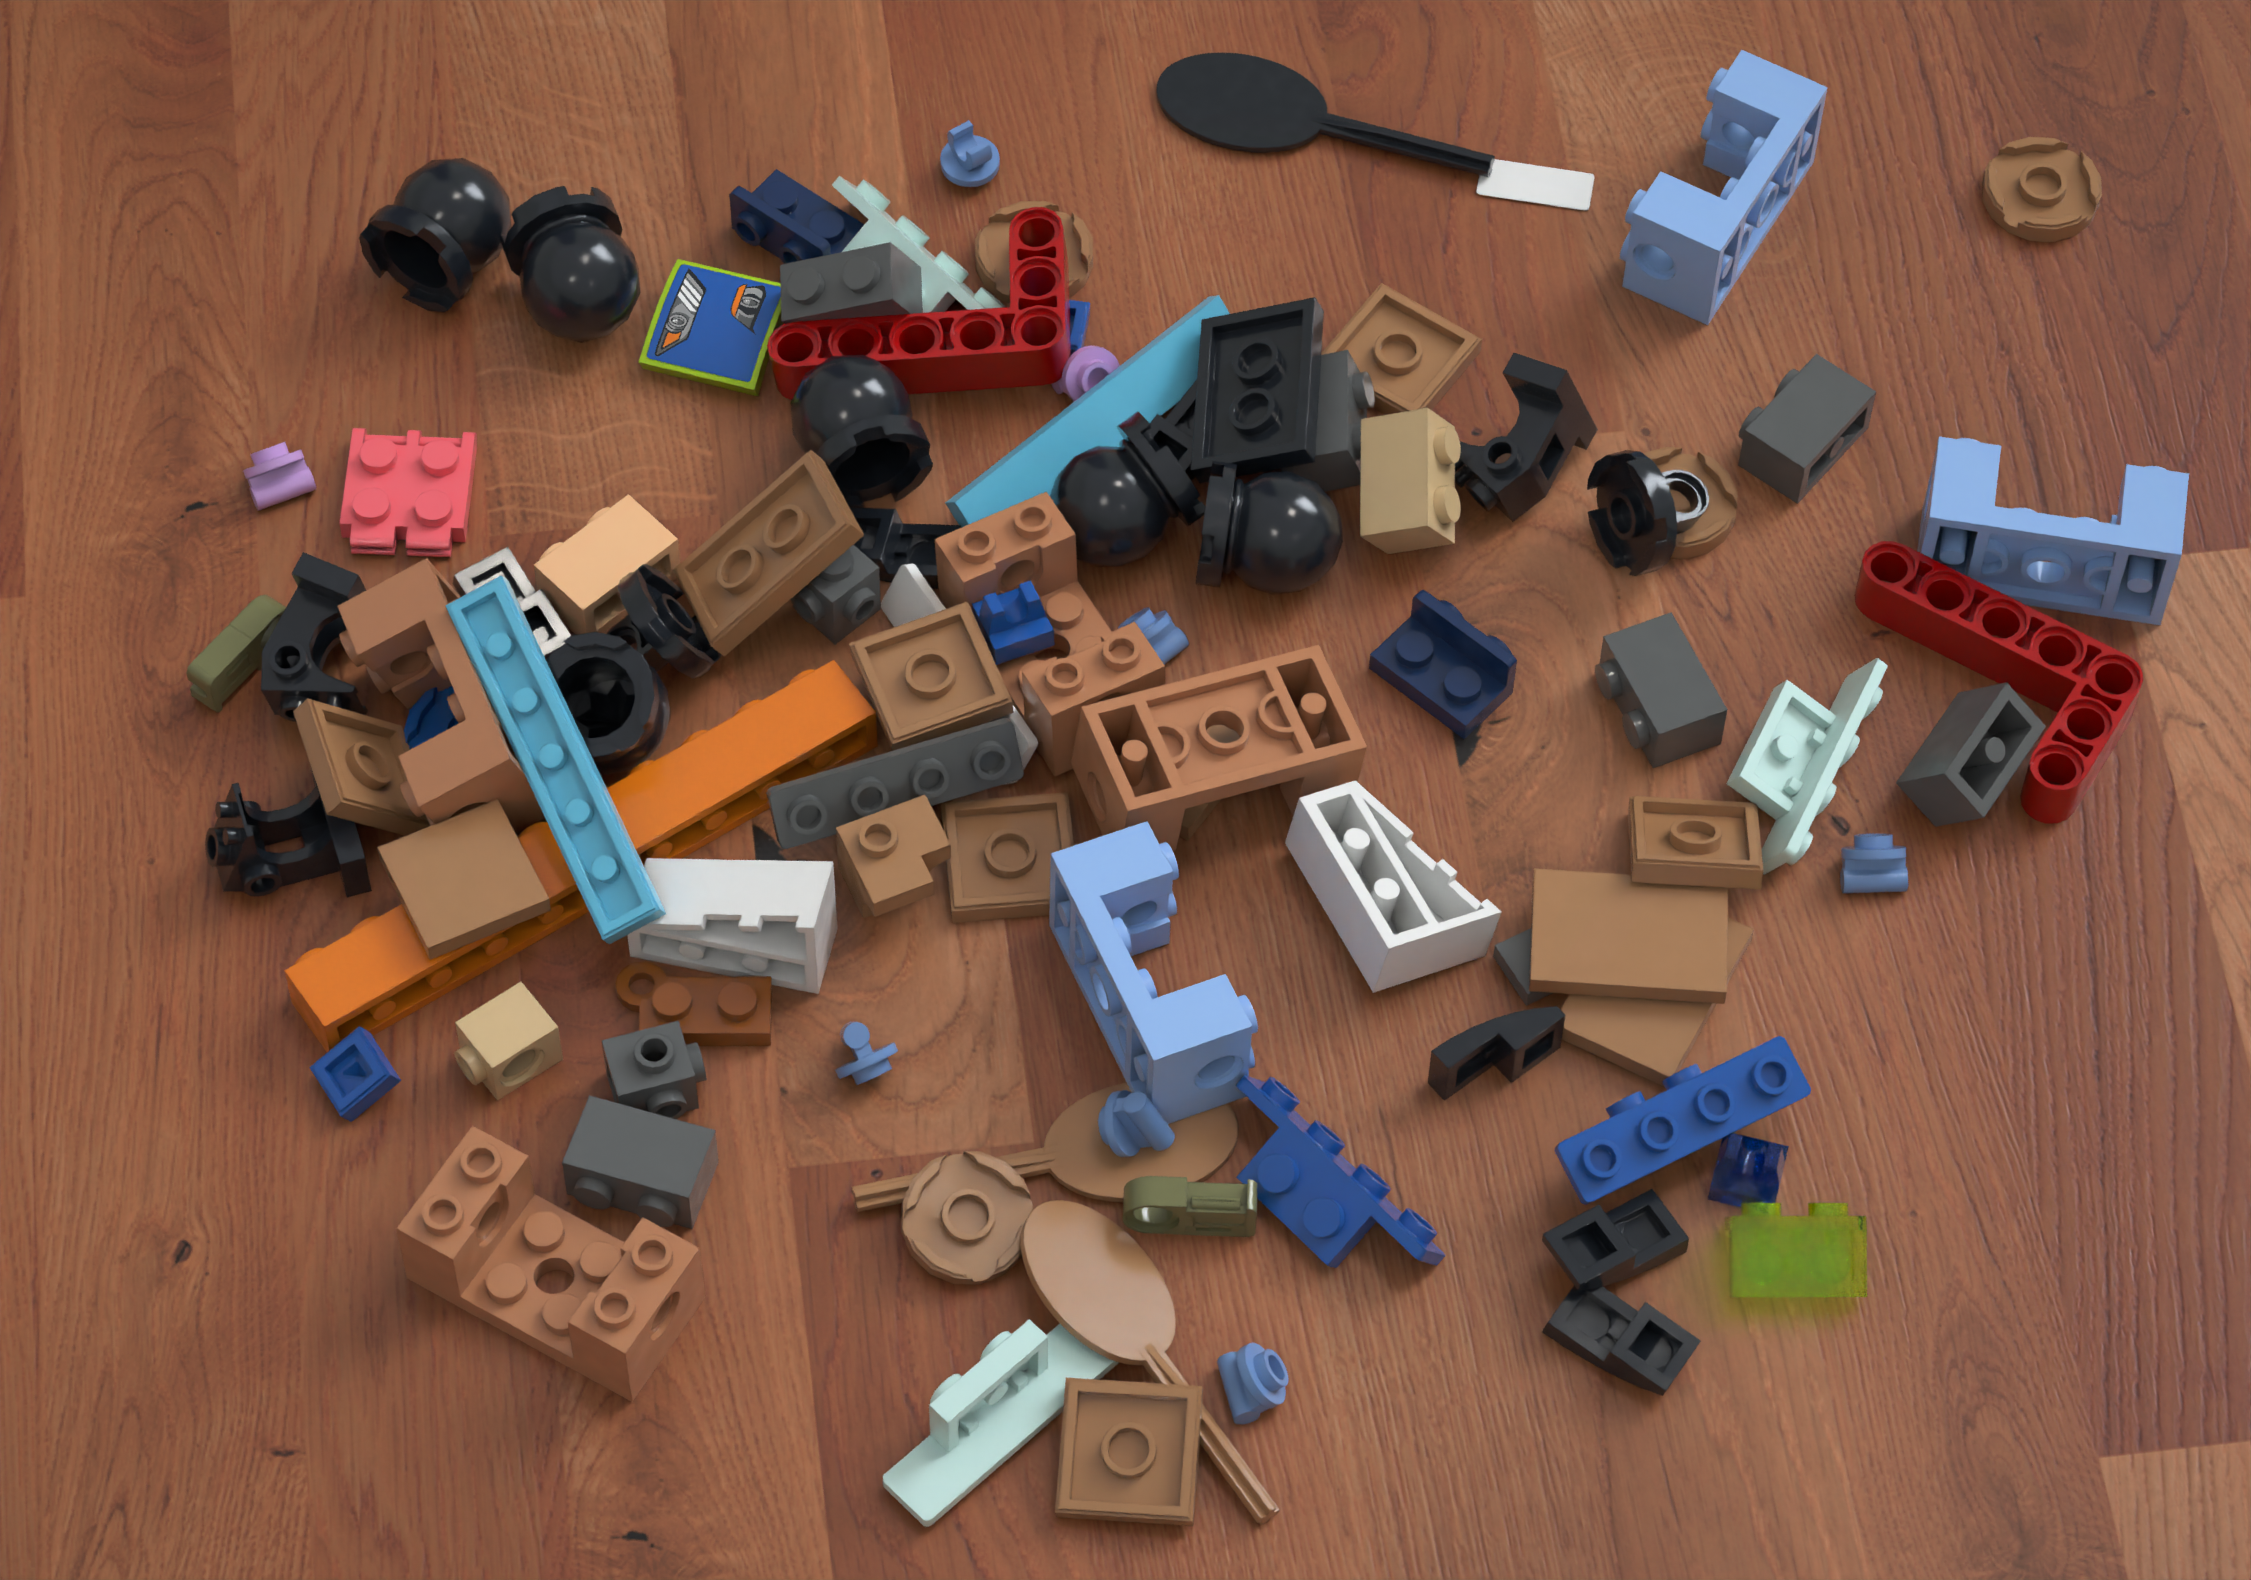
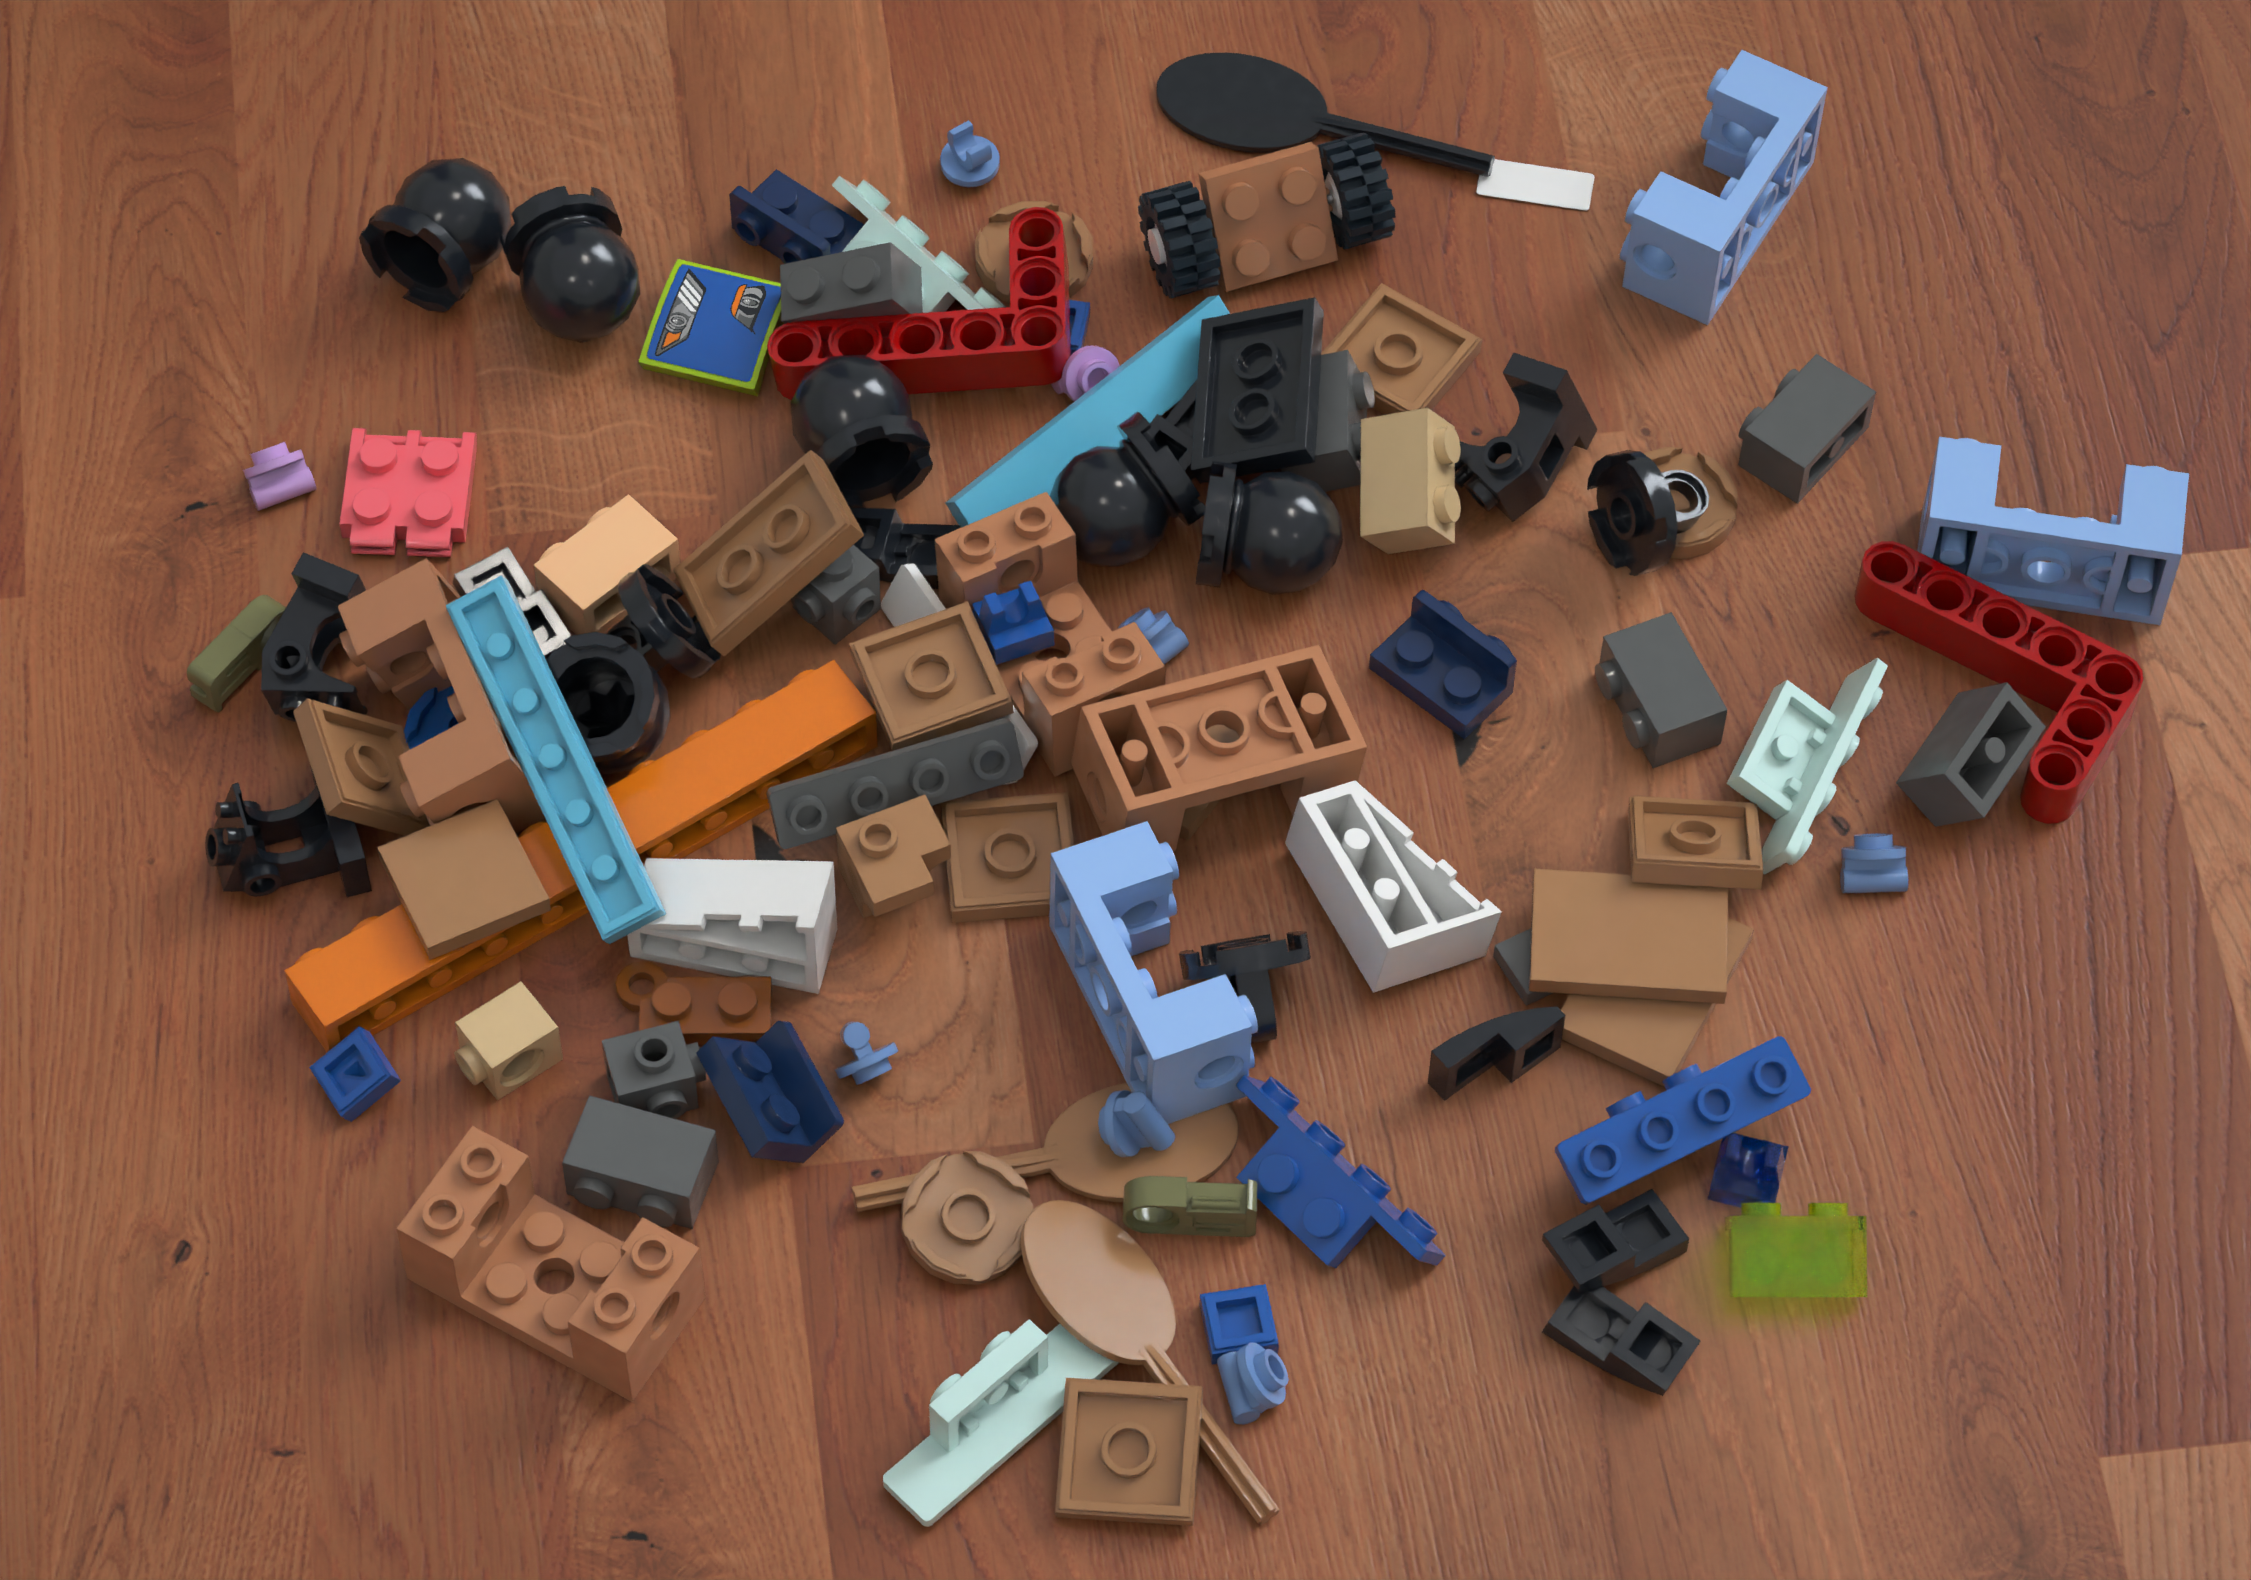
(772, 1093): none -> dark blue bracket
(1236, 1319): none -> blue tile
(1247, 967): none -> black tile
(1267, 216): none -> plate
(2041, 189): medium nougat tile -> none

